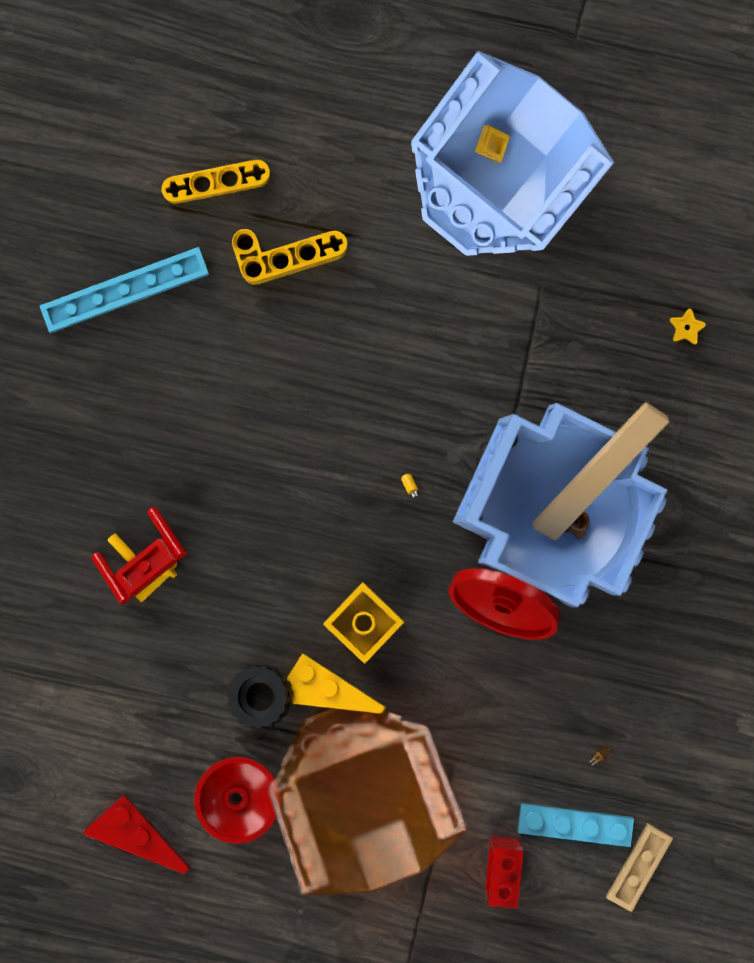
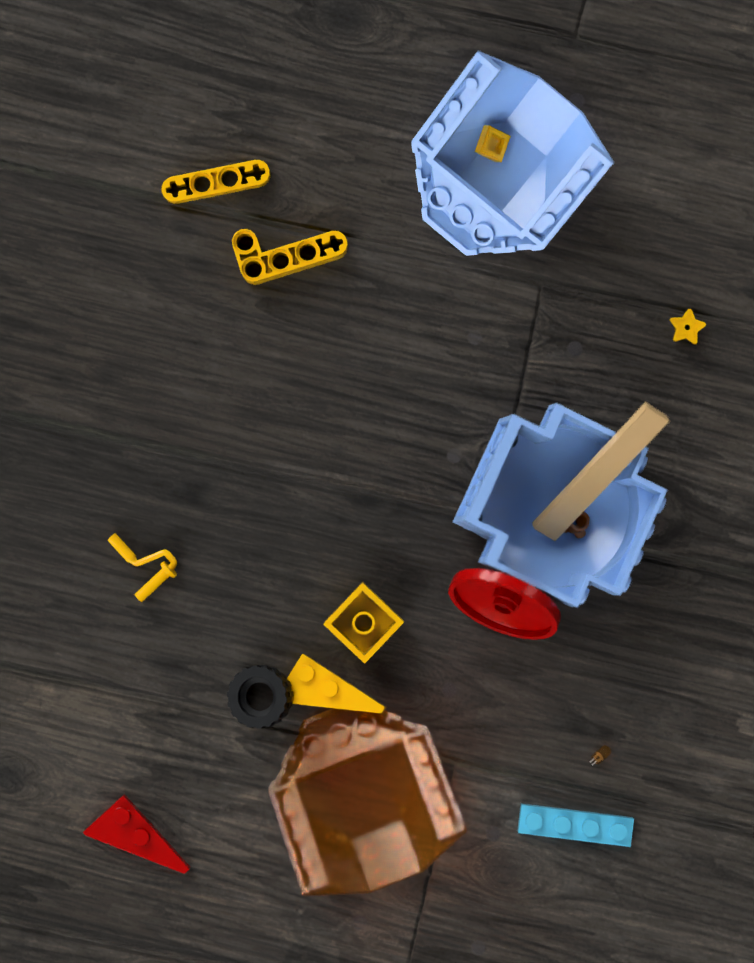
(124, 290): medium azure plate -> none
(146, 565): red plate -> none
(229, 820): red dish -> none
(409, 484): yellow piece -> none
(503, 865): red window -> none
(639, 867): tan tile -> none

